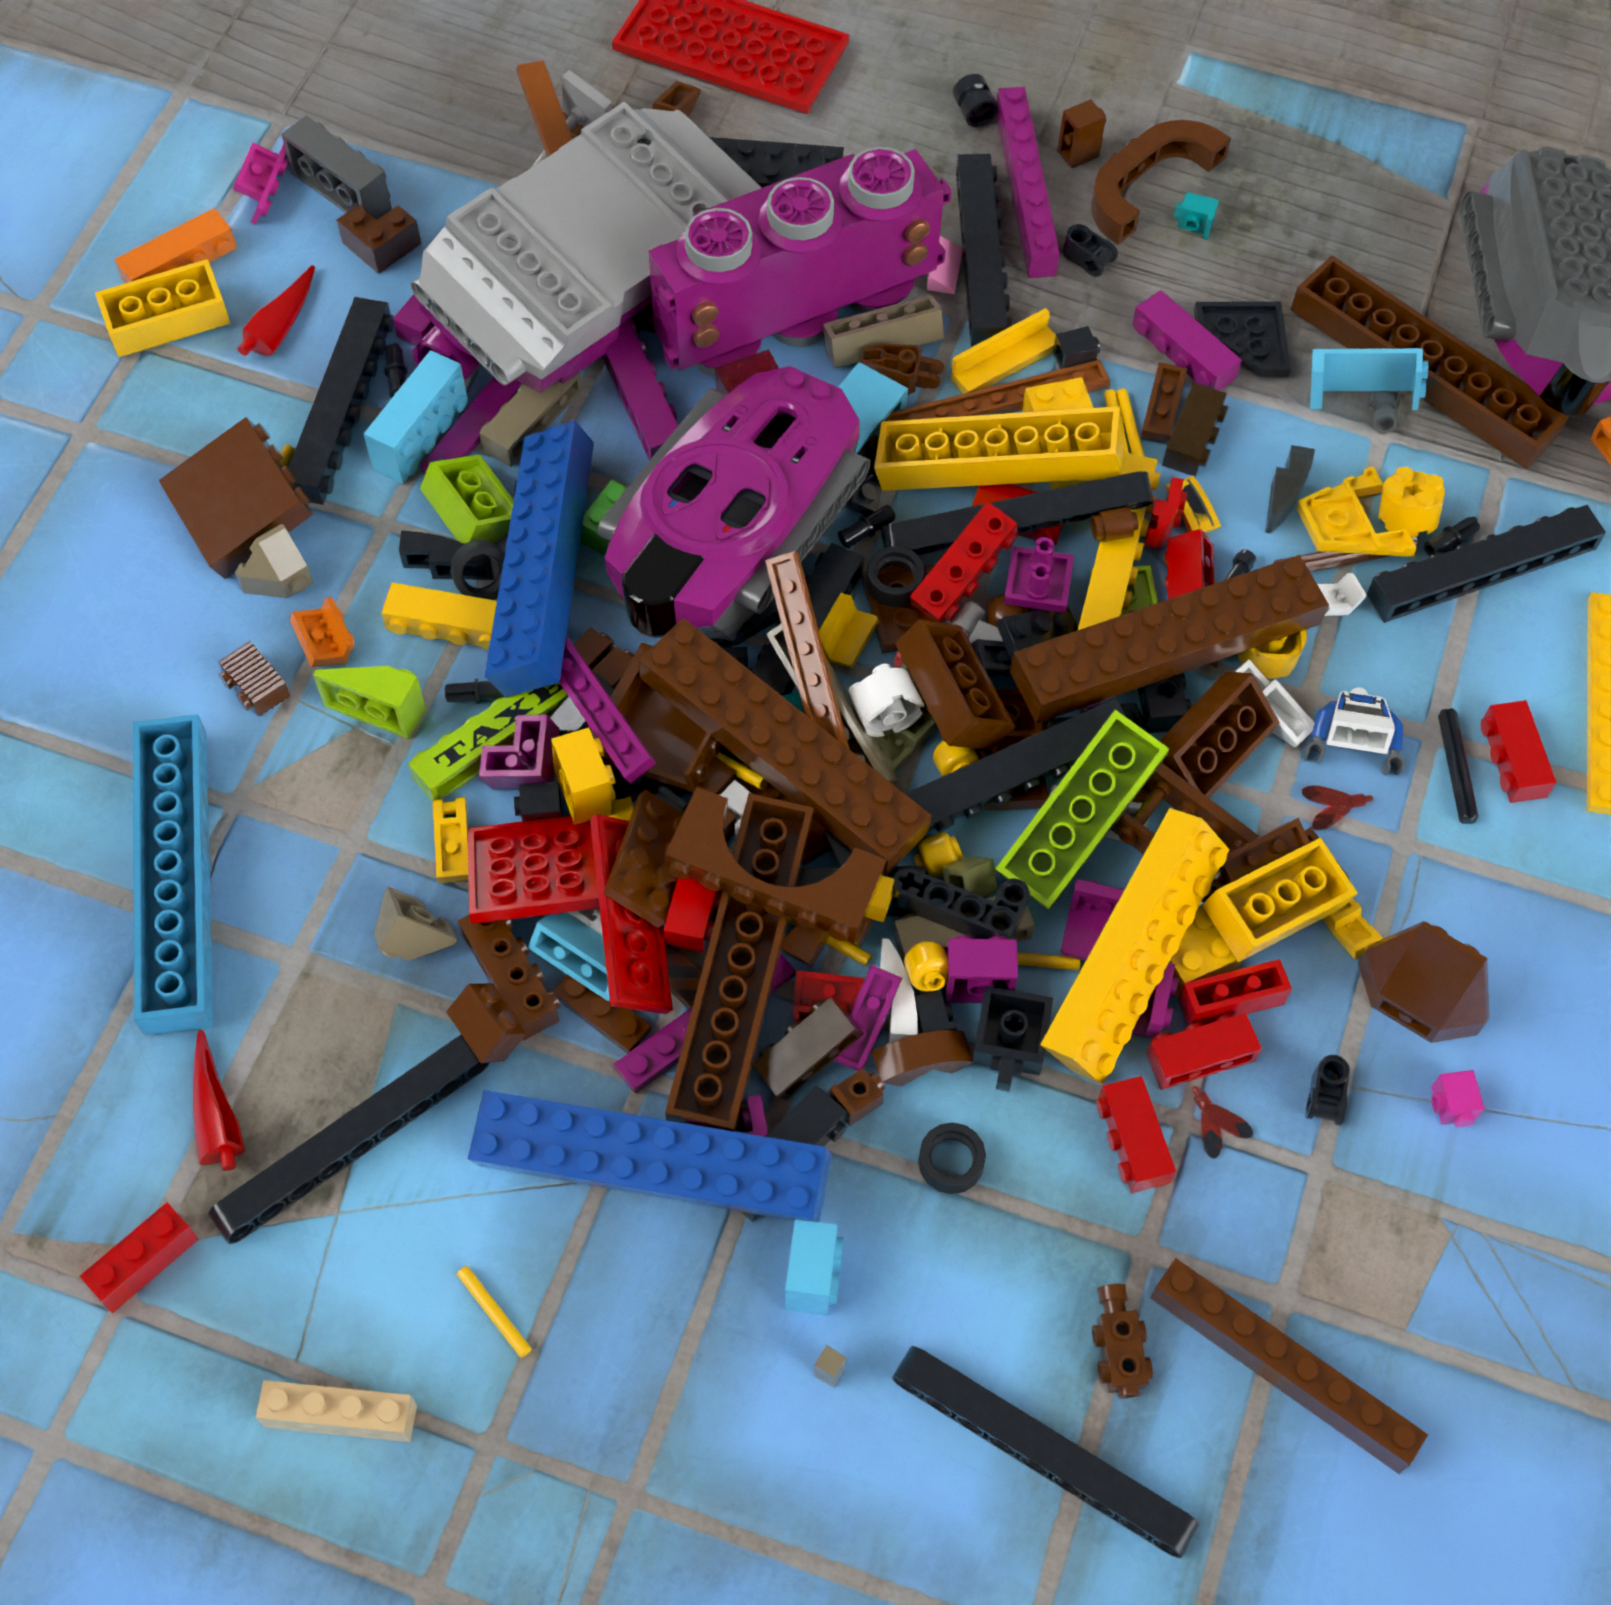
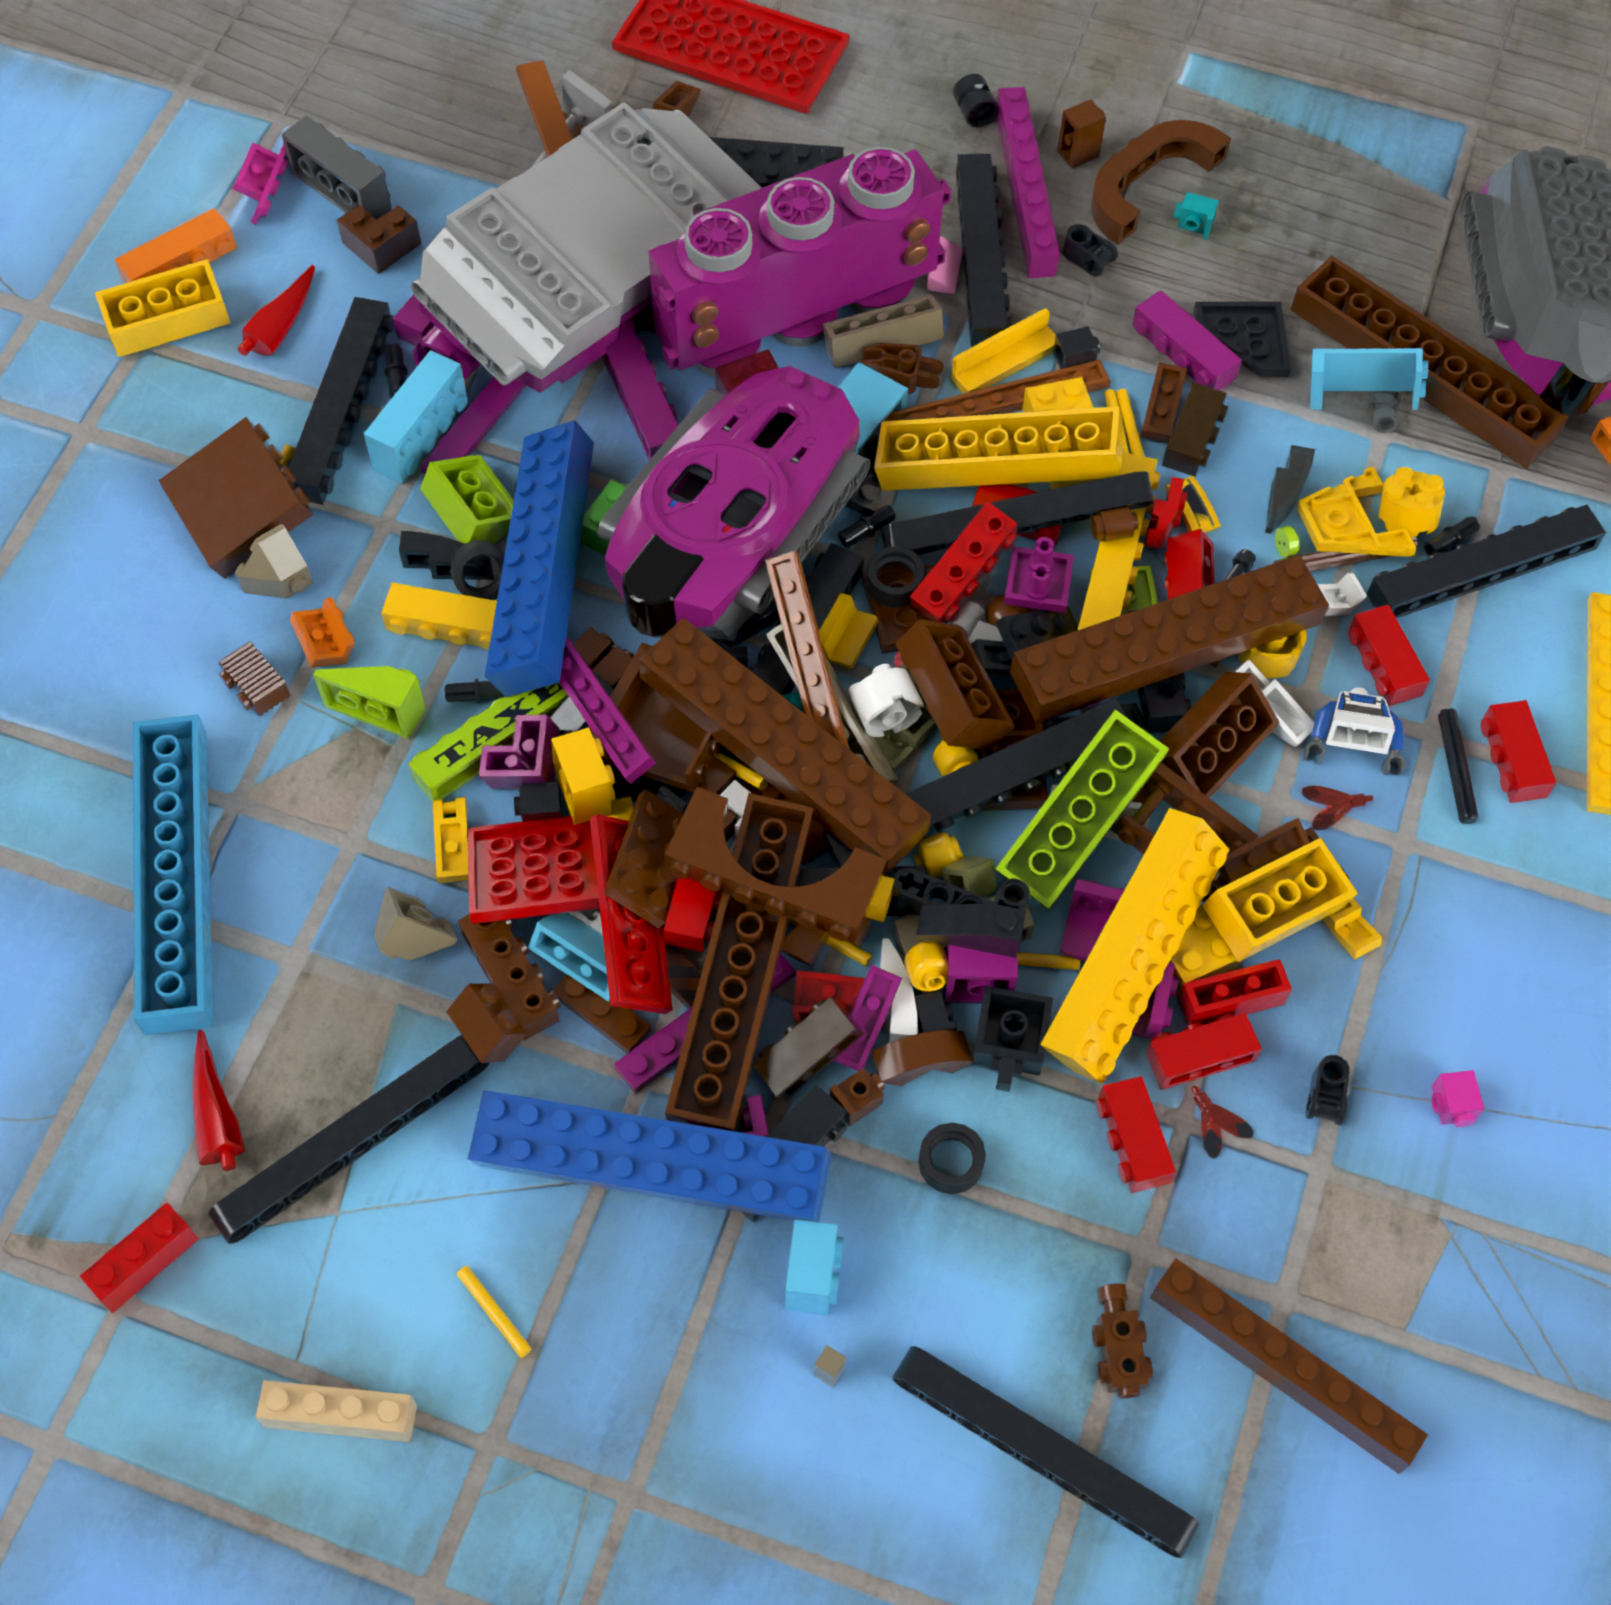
(524, 415): dark tan brick -> none
(973, 926): none -> black slope
(1286, 541): none -> lime tile
(1388, 655): none -> red brick
(1428, 982): reddish brown wedge -> none

